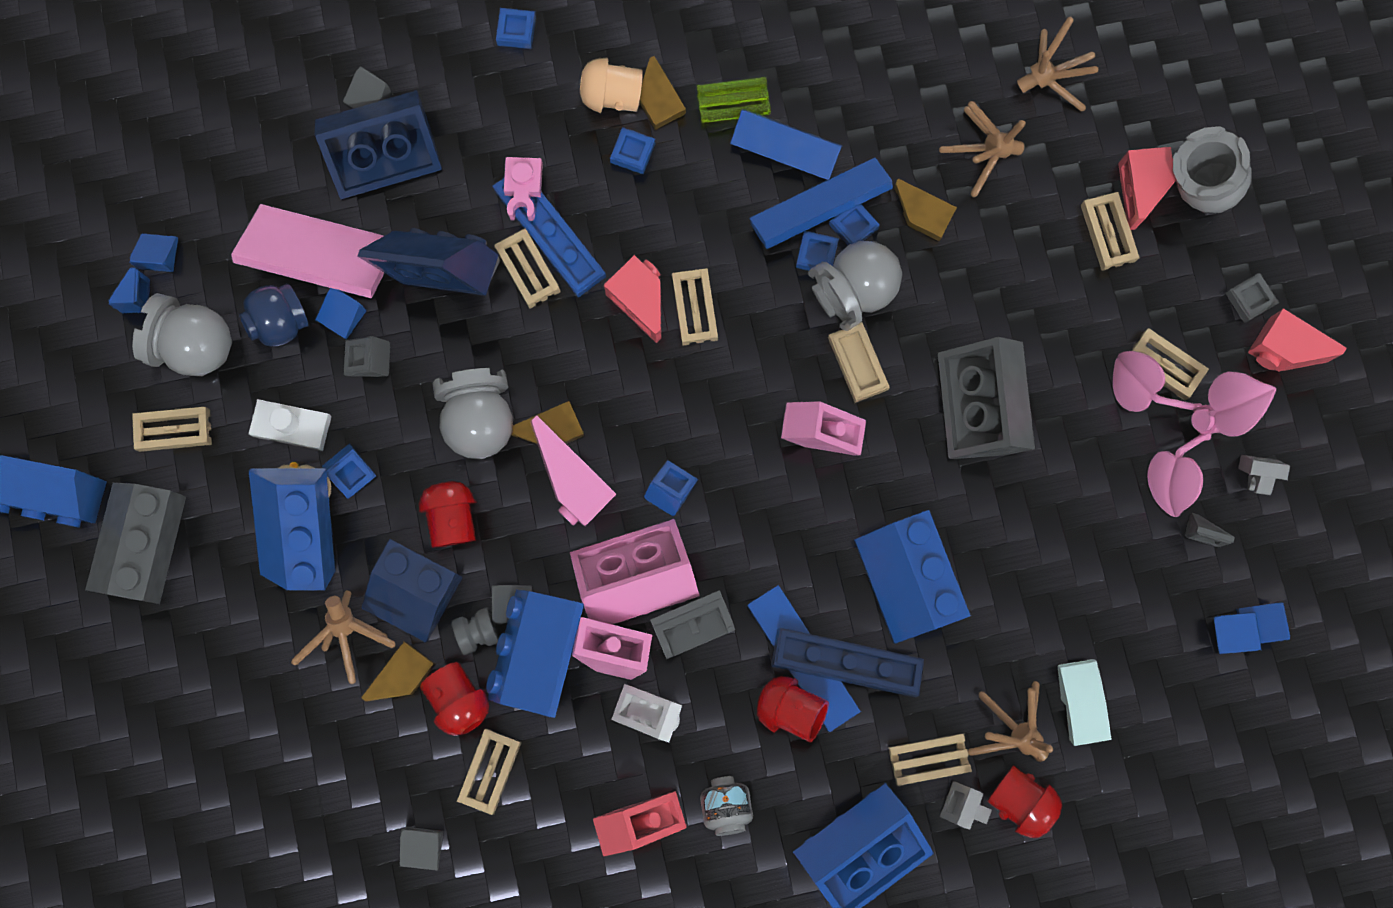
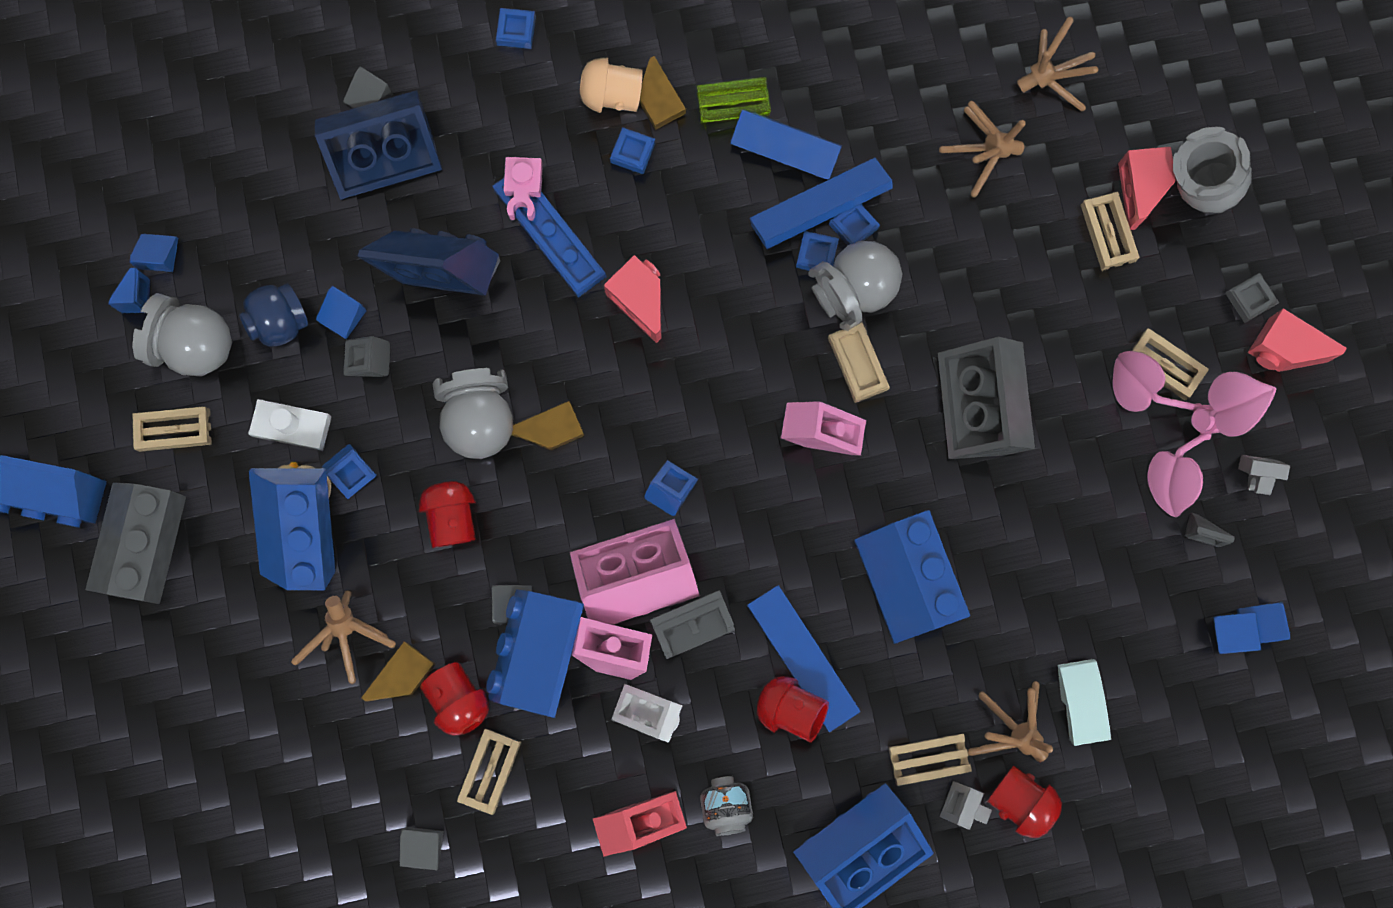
(308, 250): bright pink tile -> none
(409, 590): dark blue slope -> none
(477, 630): dark grey wheel -> none
(542, 294): tan tile -> none
(572, 480): bright pink slope -> none
(698, 336): tan tile -> none
(847, 662): dark blue tile -> none
(924, 210): pearl gold tile -> none

